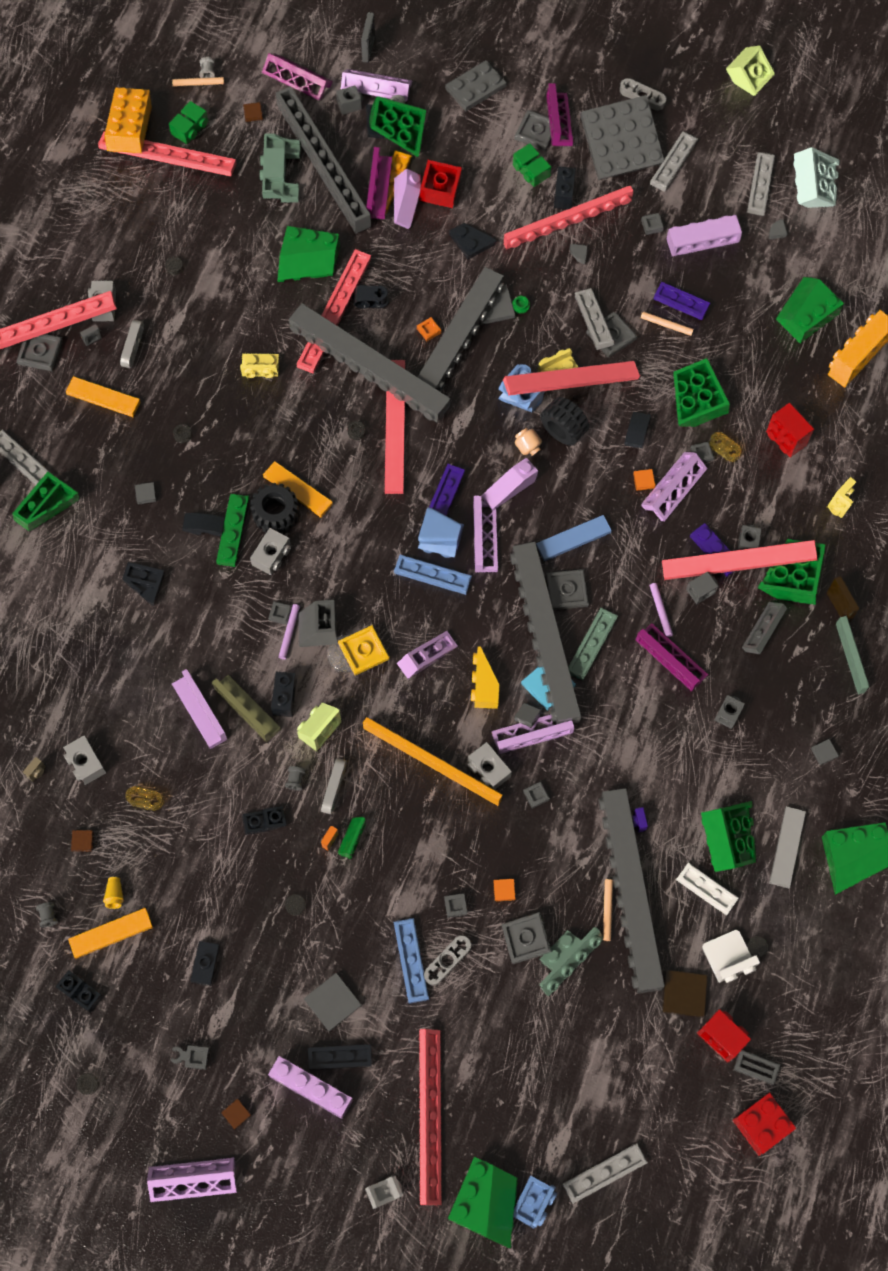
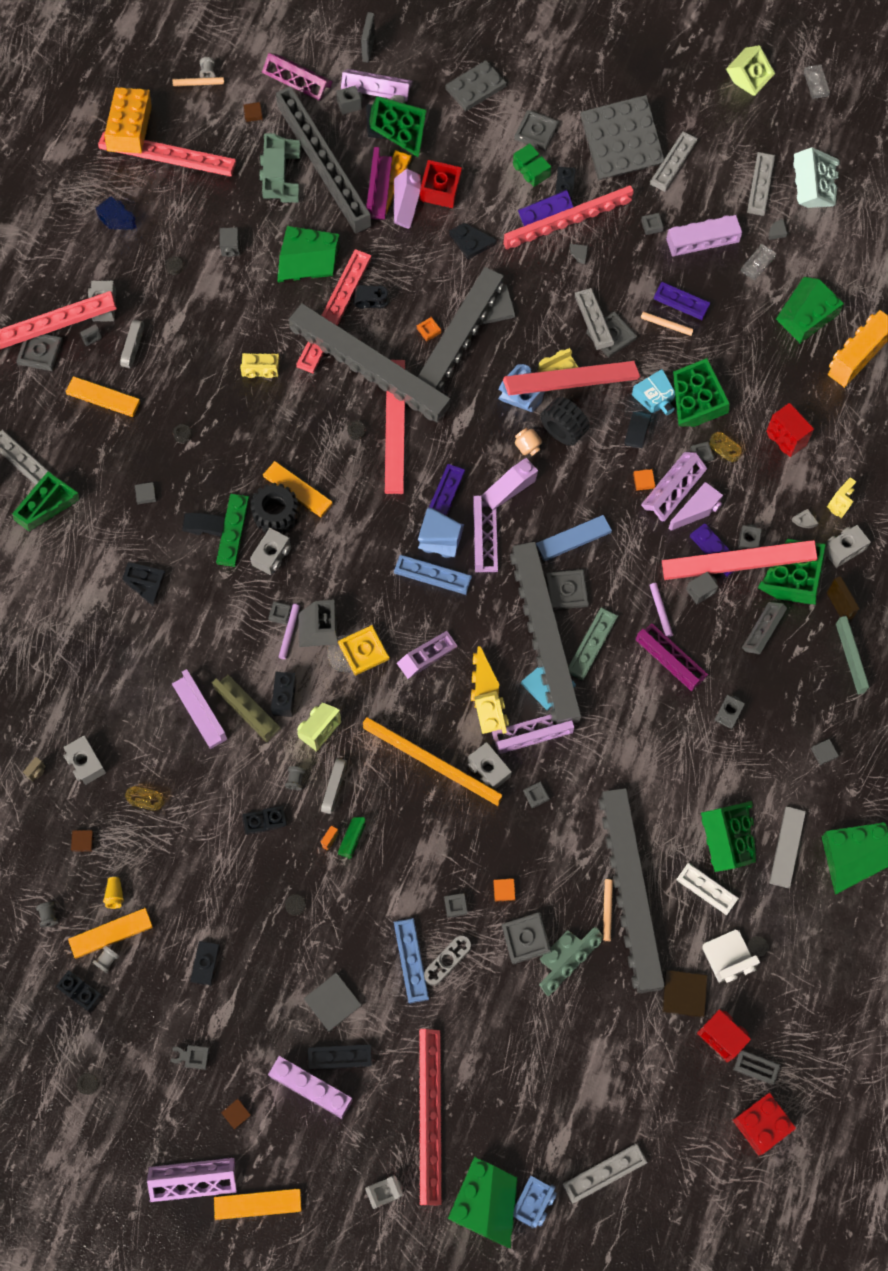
(105, 959): none -> light grey bush
(115, 216): none -> clear blue slope
(186, 127): green piece -> none
(229, 242): none -> dark grey brick
(257, 1204): none -> light orange tile
(490, 713): none -> light yellow bracket
(521, 304): green plate -> none
(527, 715): dark grey tile -> none
(545, 208): none -> dark purple plate
(555, 119): magenta fence -> none
(639, 820): dark purple plate -> none
(642, 88): light grey beam -> none
(655, 393): none -> medium azure torso
(699, 506): none -> lavender slope
(758, 262): none -> clear plate
(805, 519): none -> light grey tile
(816, 81): none -> clear plate
(839, 553): none -> light grey brick

